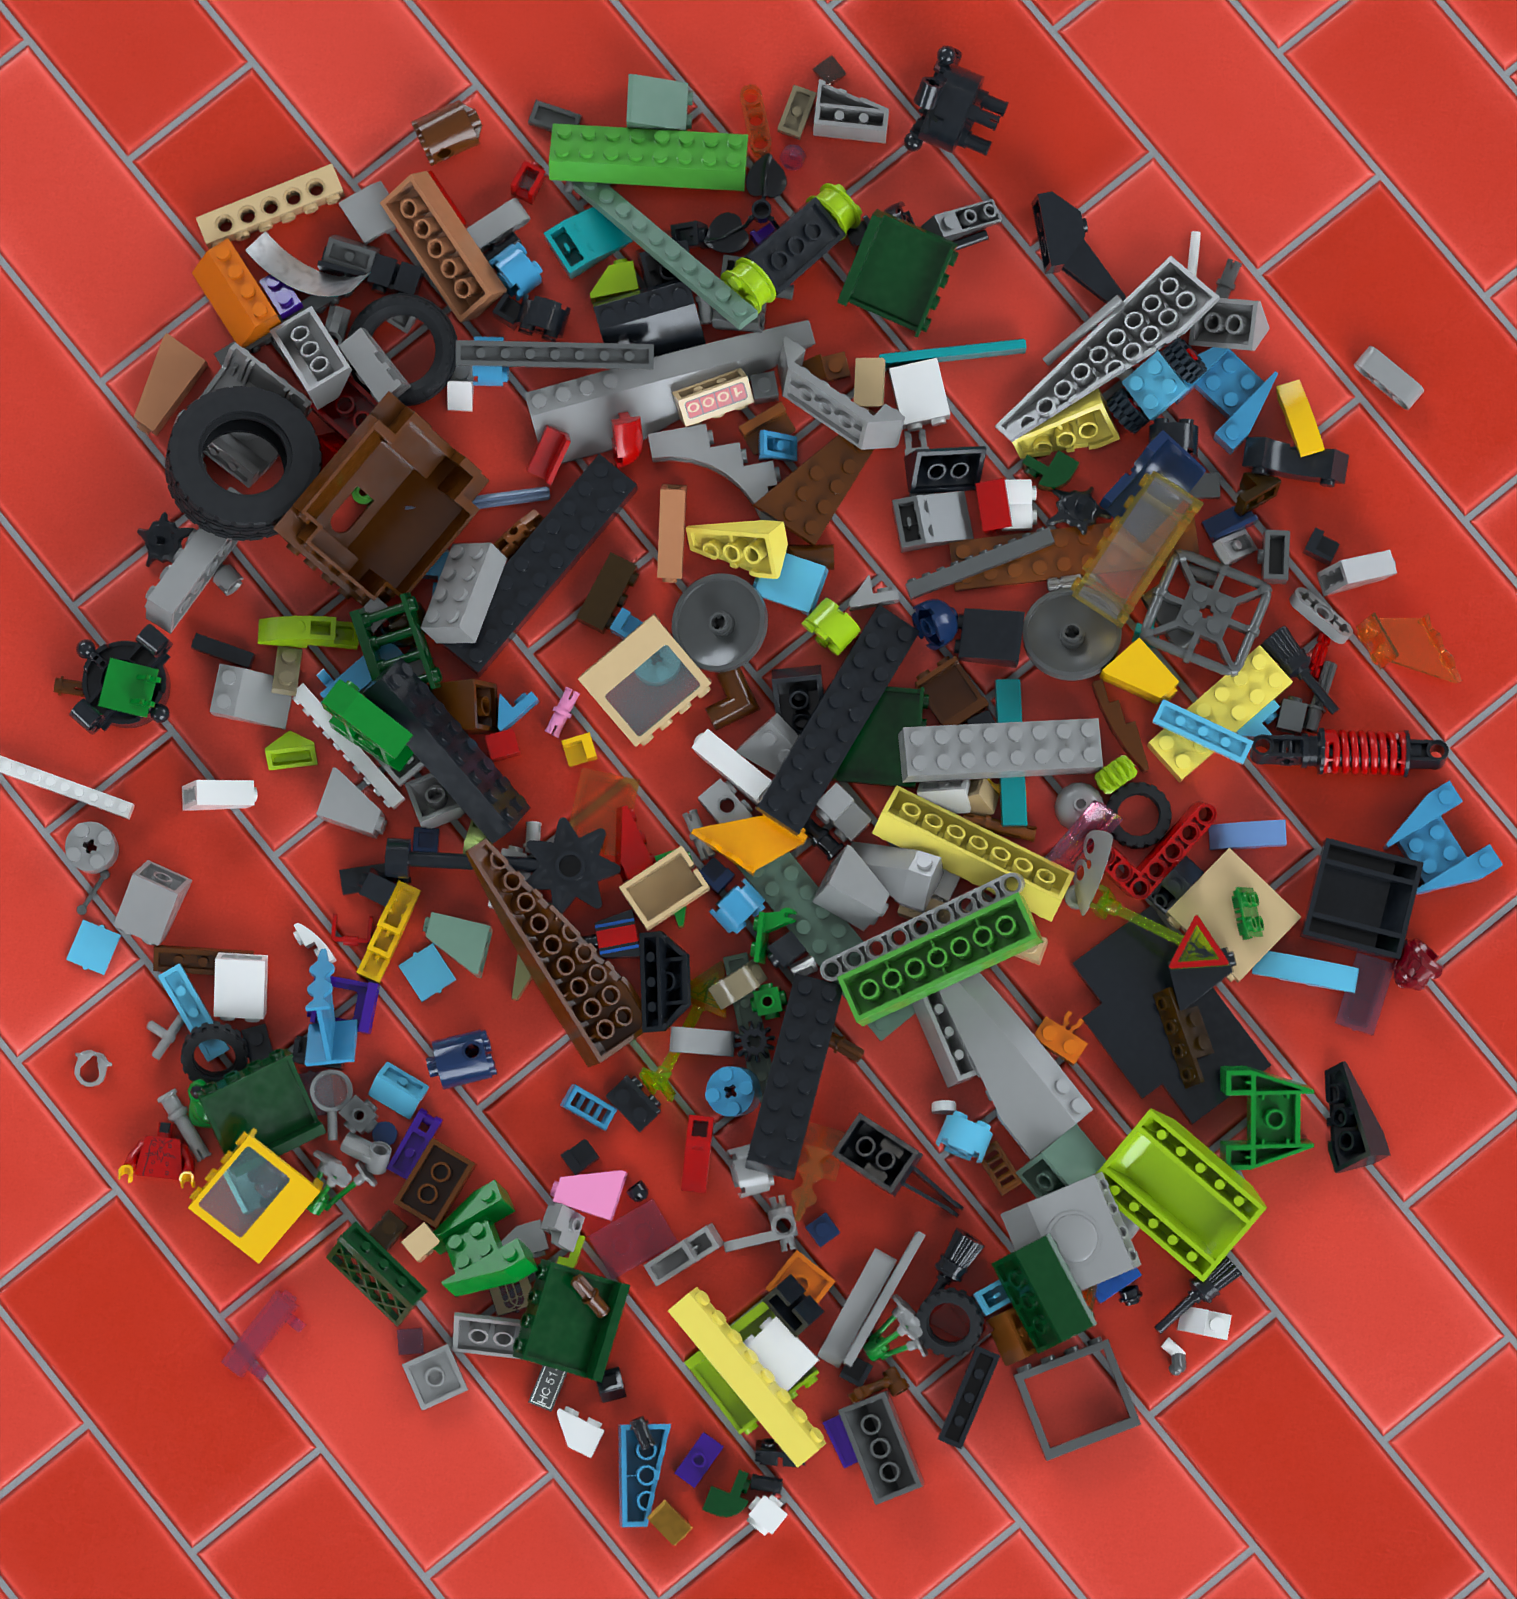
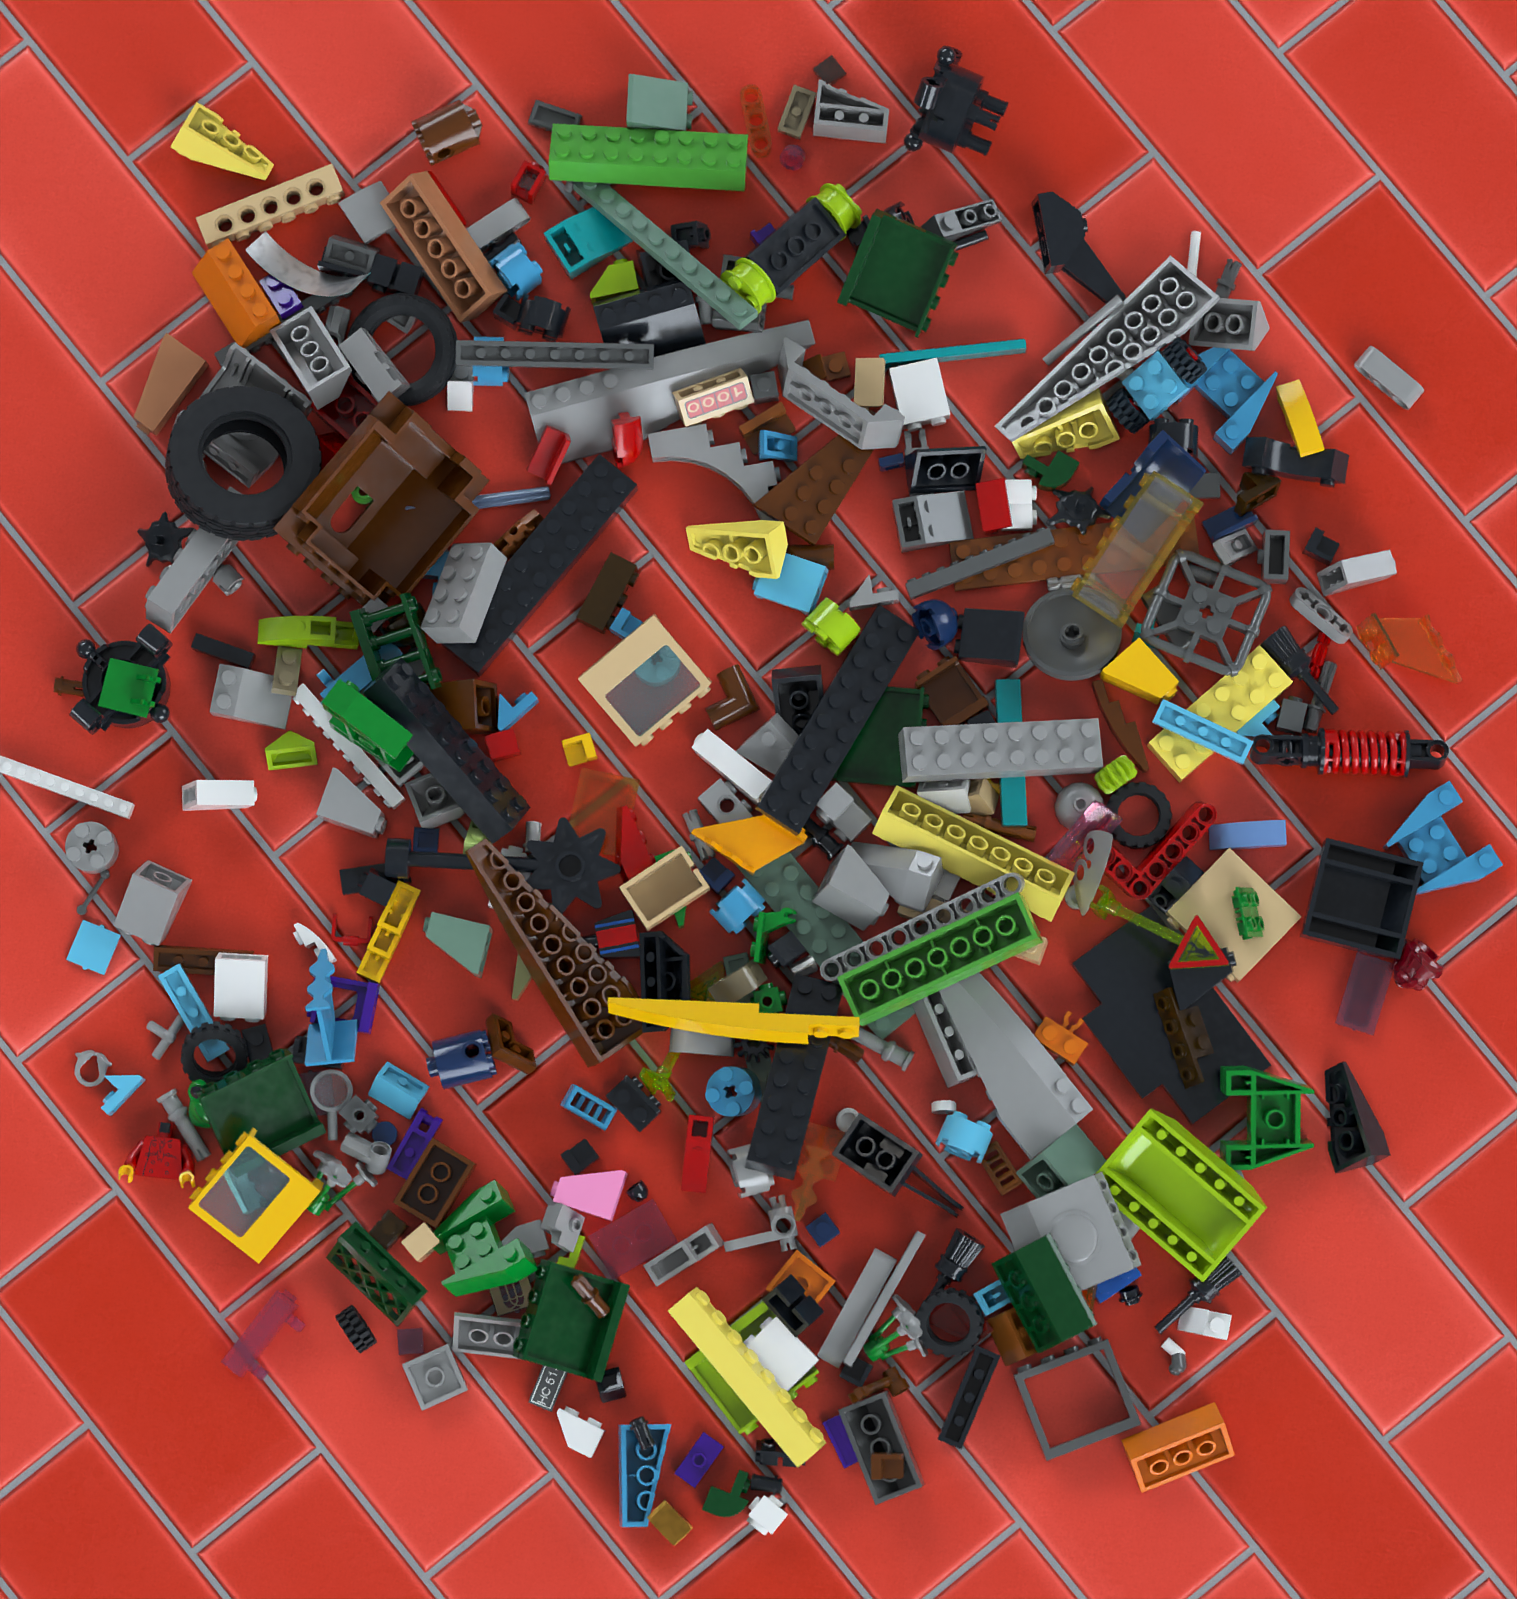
(126, 1087): none -> medium azure slope
(210, 142): none -> light yellow wedge
(356, 1329): none -> black tyre
(427, 972): medium azure piece -> none
(506, 1048): none -> reddish brown brick
(562, 712): bright pink pin -> none
(671, 532): nougat slope -> none
(720, 622): dark grey dish -> none
(734, 1020): none -> yellow slope
(764, 179): black plant -> none
(845, 1118): none -> white tile
(887, 1465): none -> reddish brown panel
(888, 1050): none -> light grey pin
(891, 462): none -> dark blue tile
(1178, 1447): none -> orange slope
(1307, 971): medium azure slope -> none

